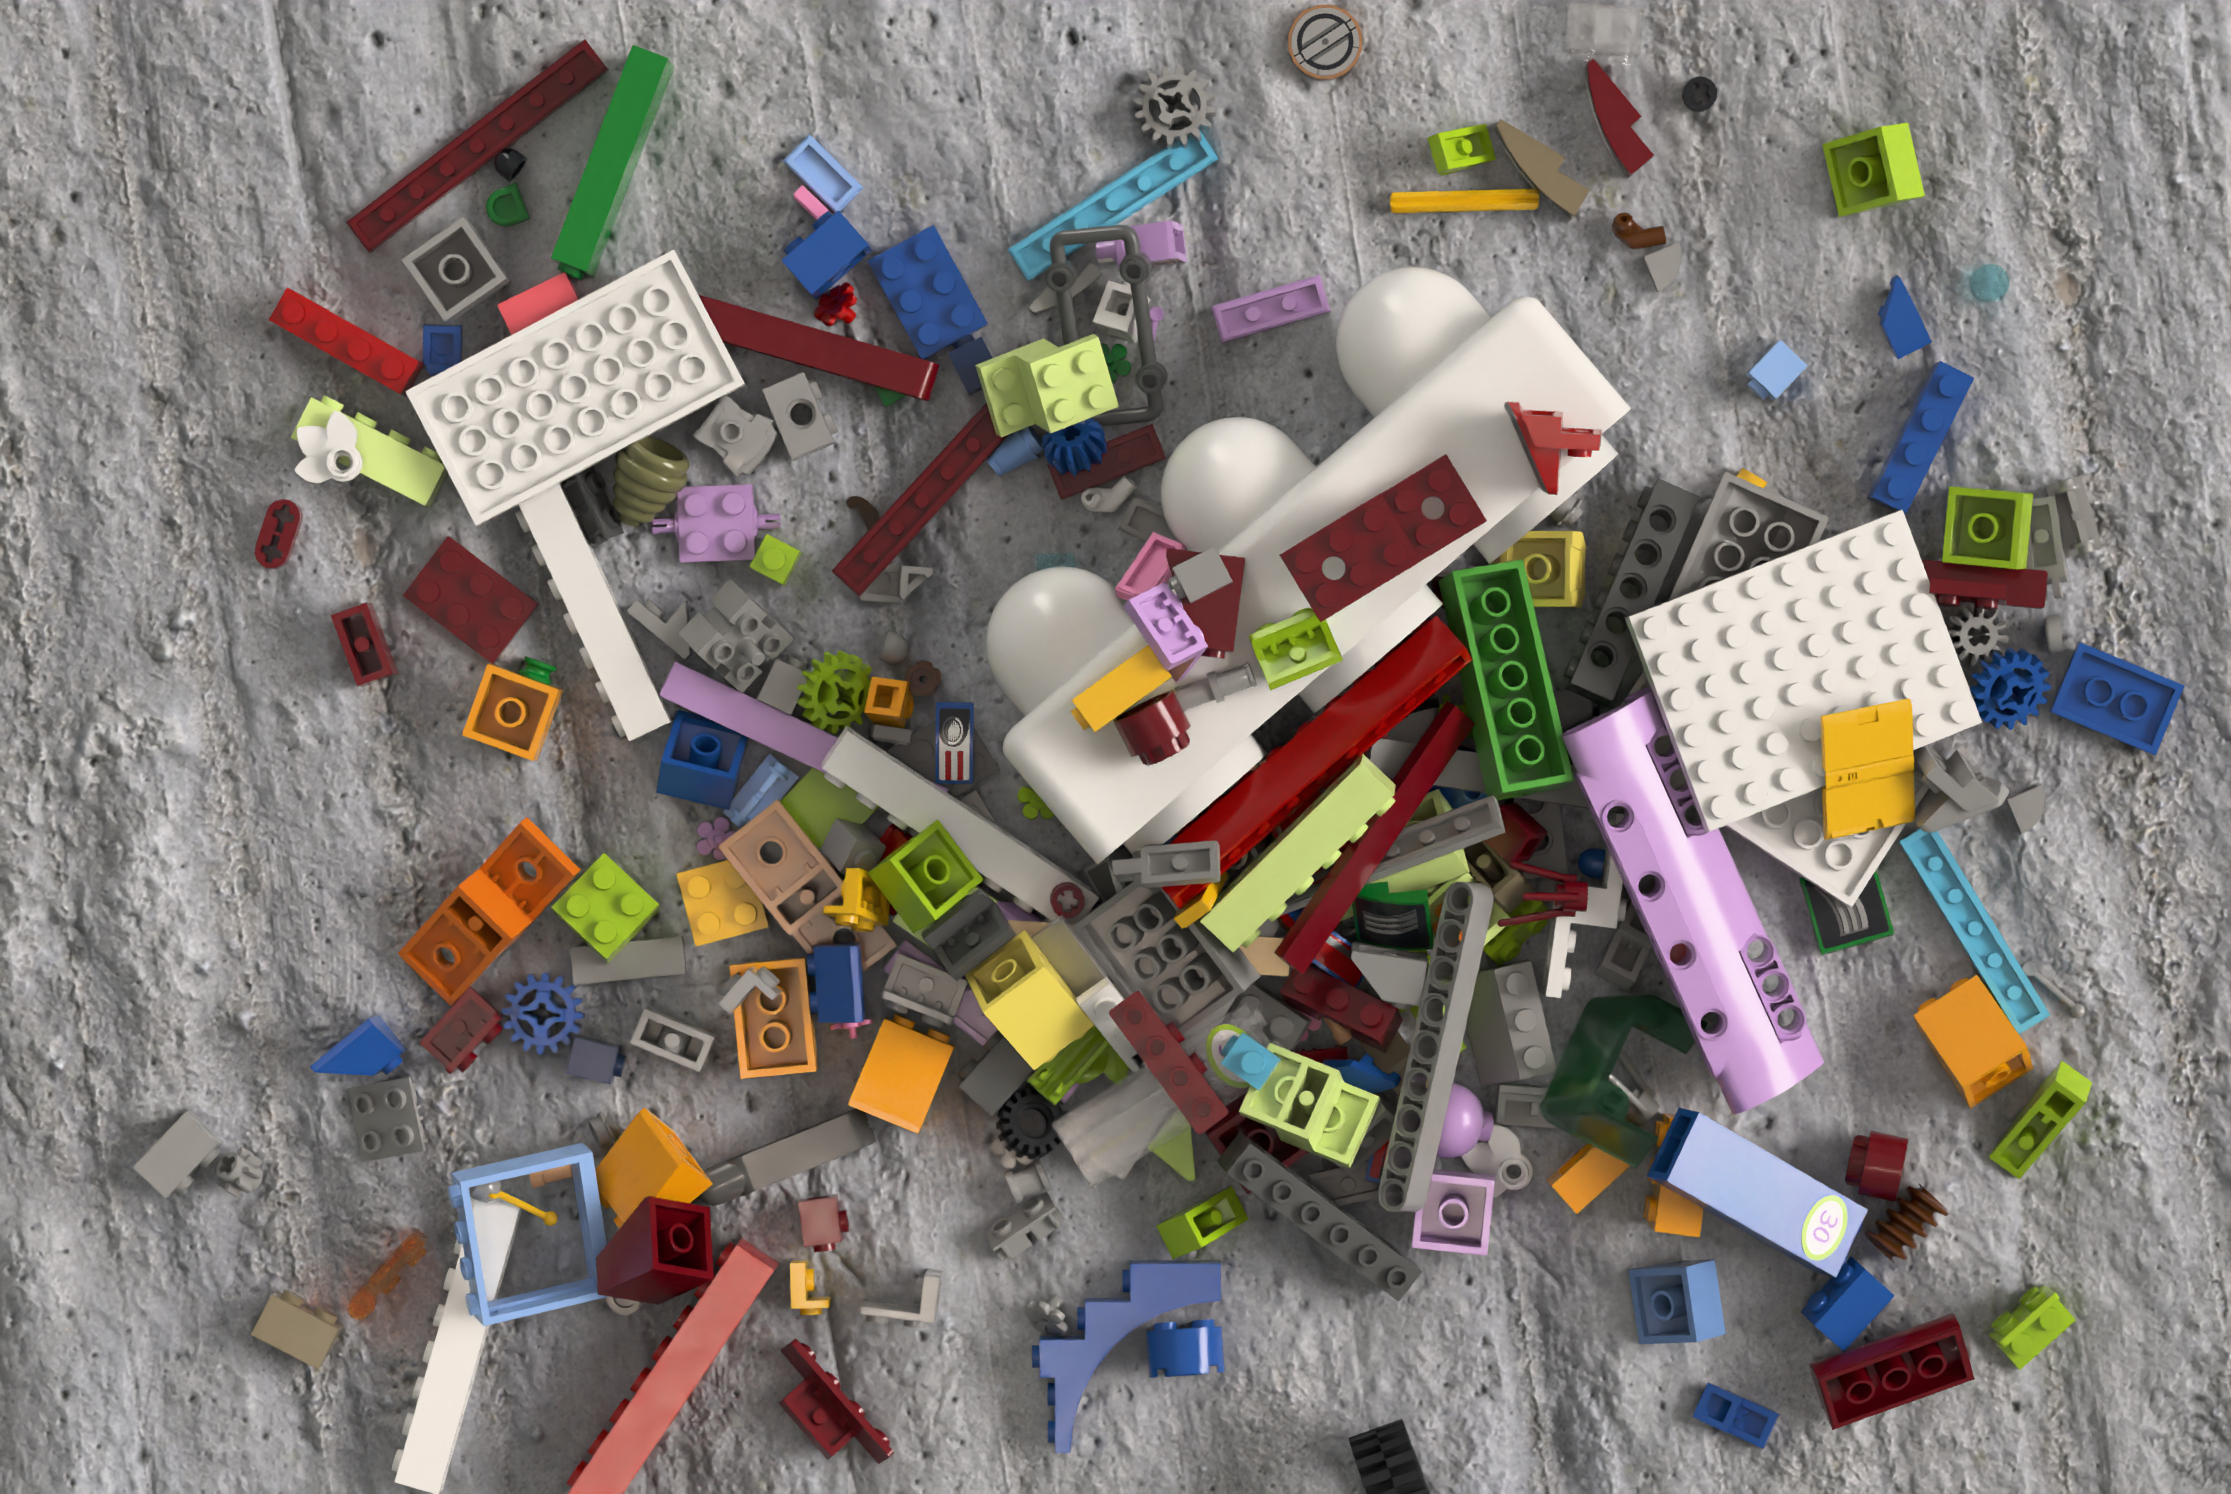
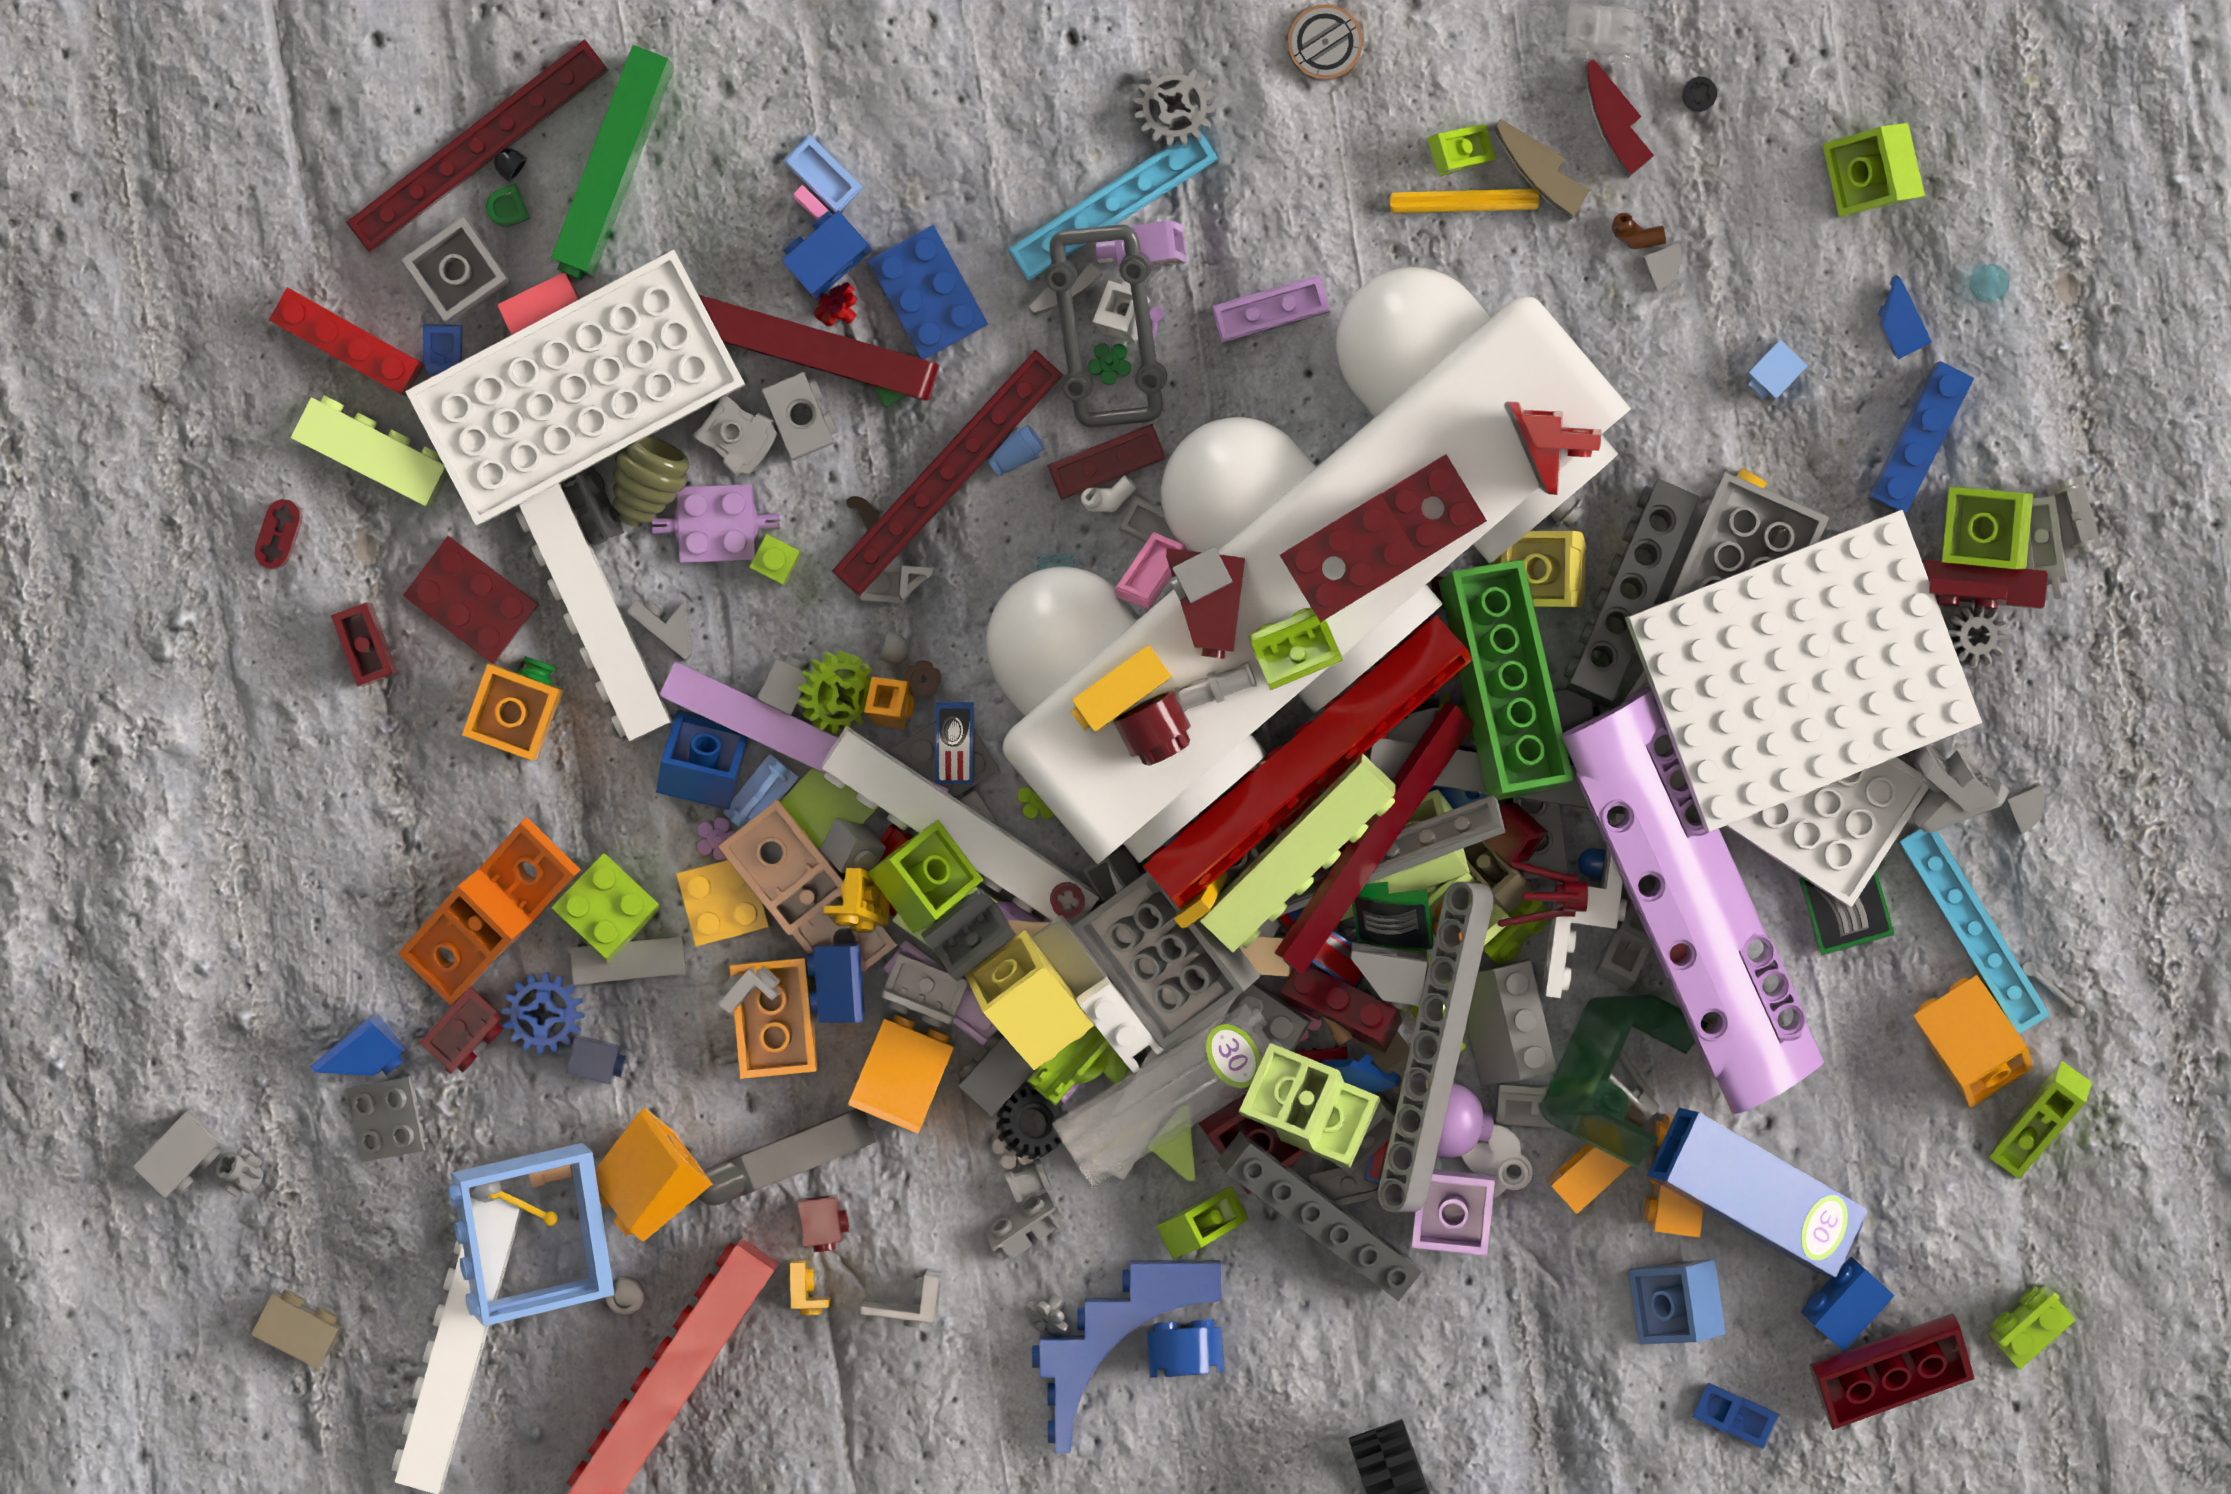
(325, 447): white plate -> none
(386, 1276): clear orange hinge -> none
(604, 1130): light grey plate -> none
(657, 1253): dark red slope -> none
(673, 1039): light grey brick -> none
(735, 636): light grey brick -> none
(825, 1411): dark red bracket -> none
(851, 1026): bright pink plant -> none
(886, 734): light grey tile -> none
(965, 356): dark blue brick -> none
(1047, 385): yellowish green bracket -> none
(1075, 447): blue gear -> none
(1167, 629): lavender bracket -> none
(1169, 1062): dark red bracket -> none
(1171, 865): light grey hinge -> none
(1249, 1060): medium azure bracket -> none
(1867, 769): yellow piece -> none
(1876, 1165): dark red piece -> none
(1906, 1223): reddish brown piece -> none
(2010, 689): blue gear -> none
(2053, 634): light grey tile -> none
(2116, 698): blue plate -> none

